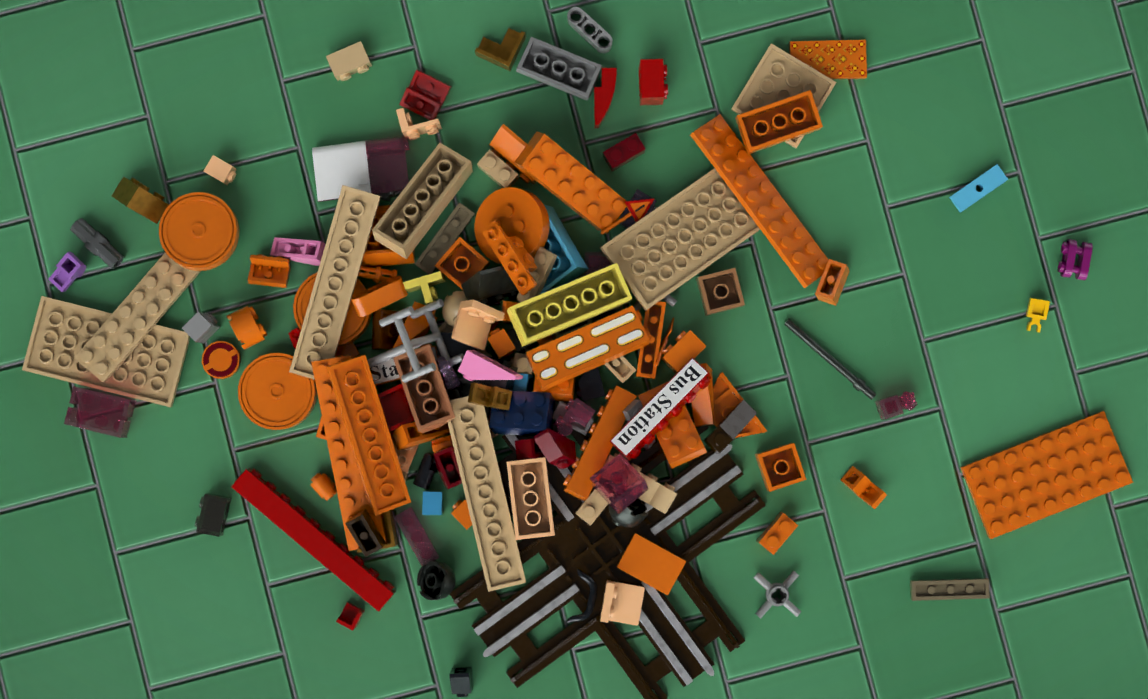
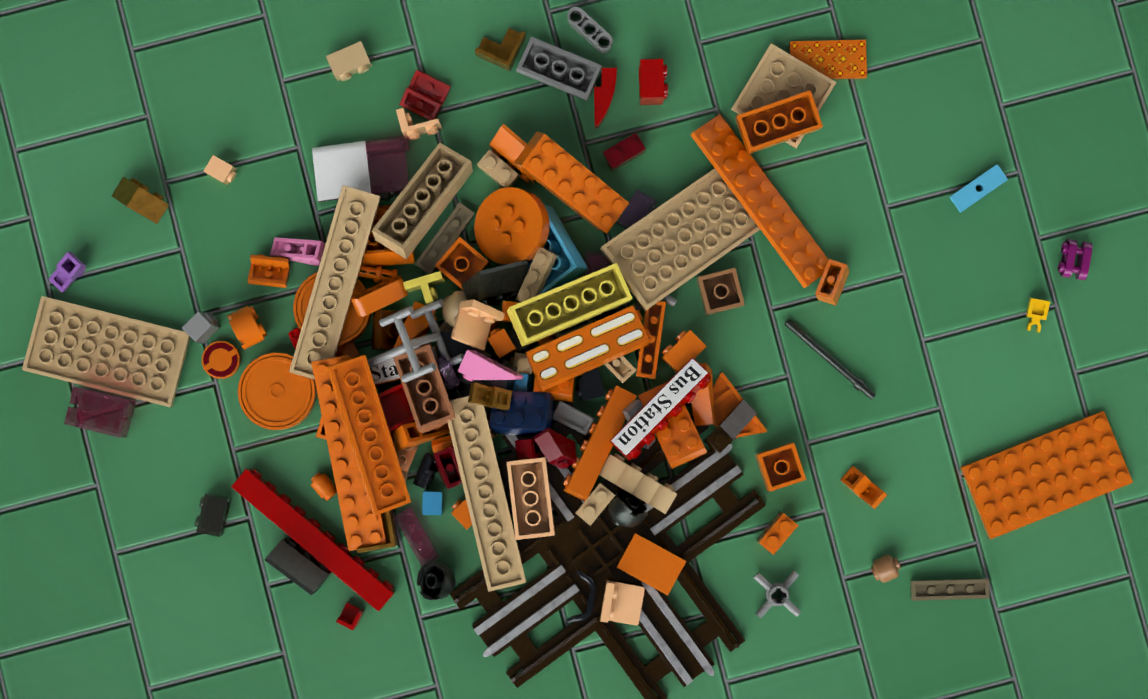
(97, 243): dark grey piece -> none
(135, 317): tan plate -> none
(199, 231): orange brick -> none
(298, 565): none -> pearl dark grey slope
(365, 533): dark brown brick -> none
(461, 681): black slope -> none
(512, 256): orange bracket -> none
(577, 412): clear pink brick -> none
(619, 483): clear pink brick -> none
(637, 210): piece -> none
(664, 342): orange piece -> none
(885, 568): none -> medium nougat head
(893, 405): clear pink brick -> none

